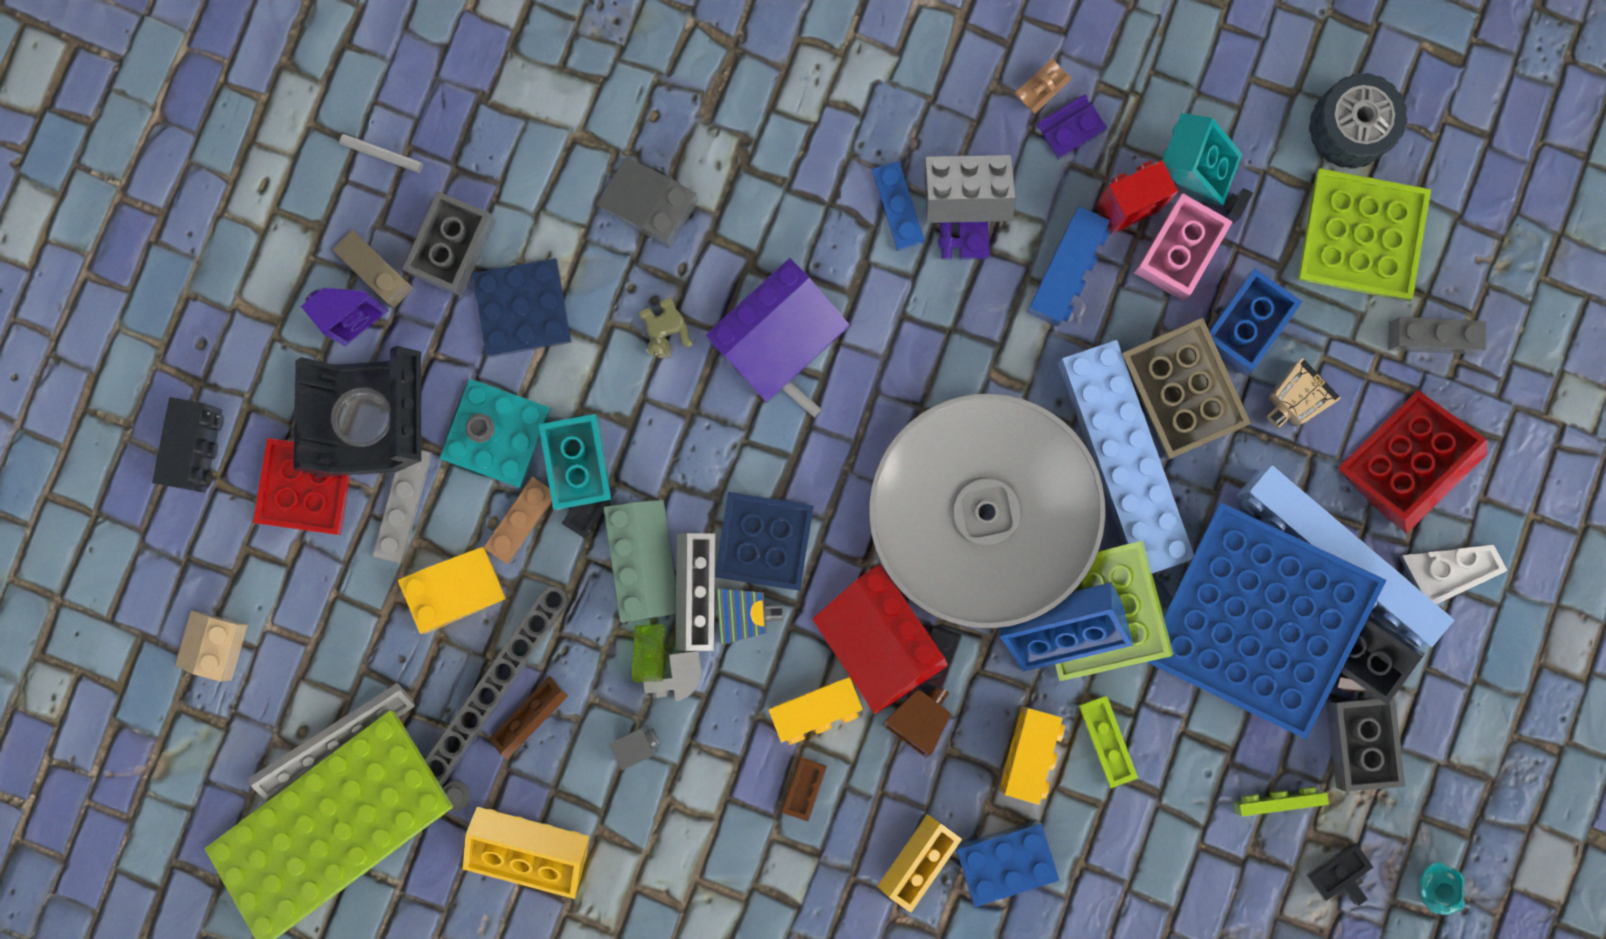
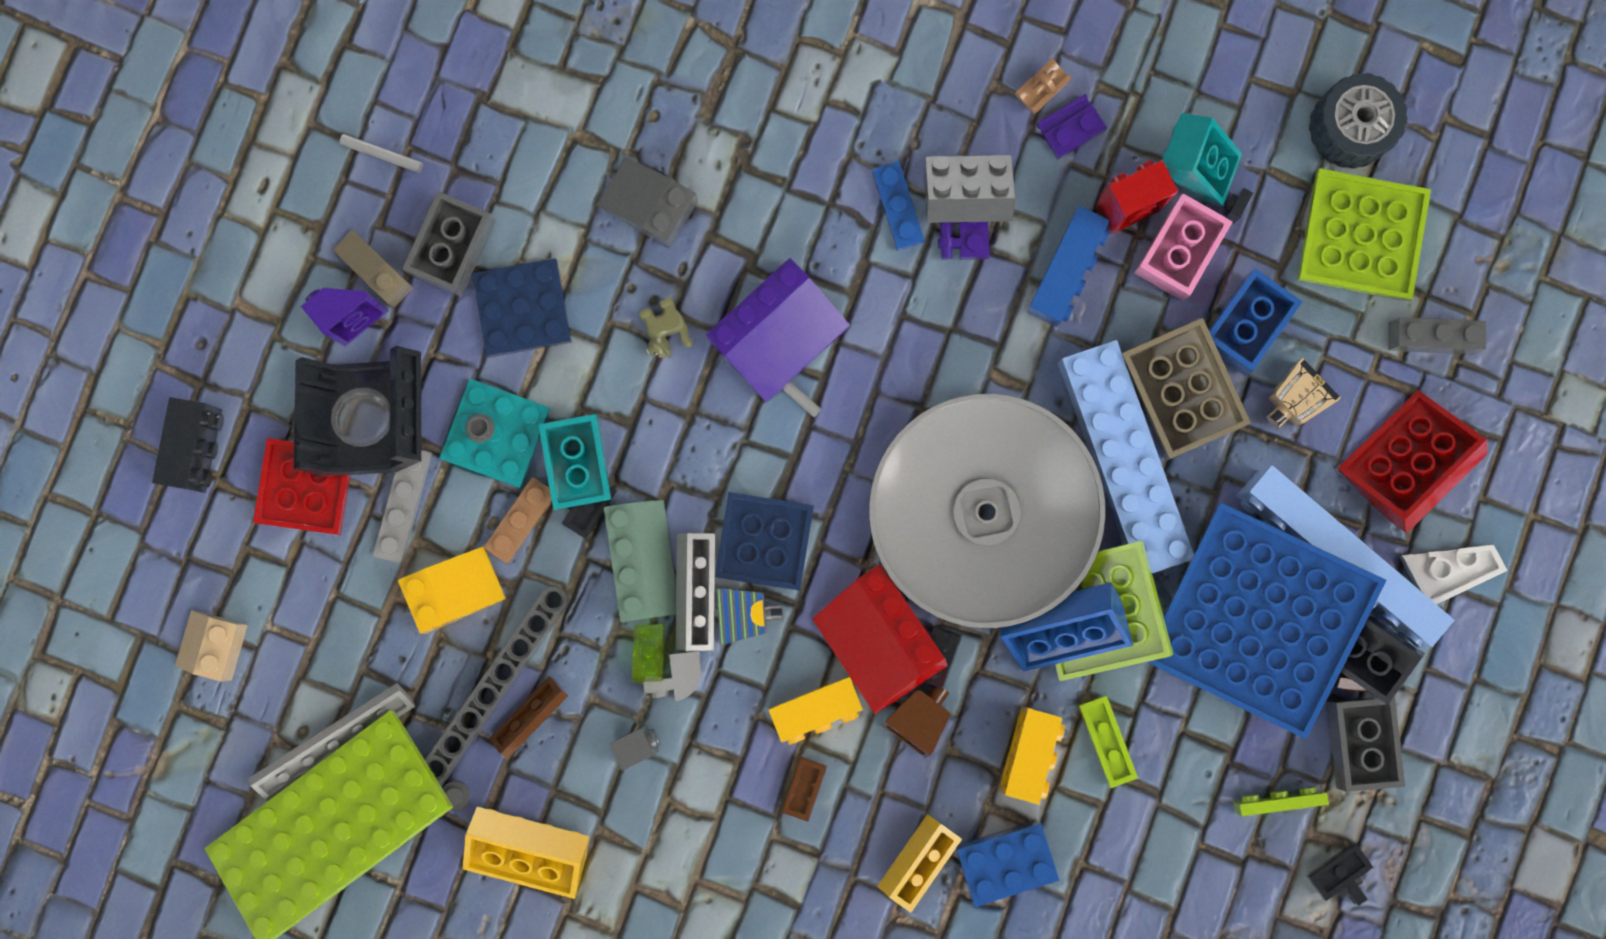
(1441, 889): teal hair -> none

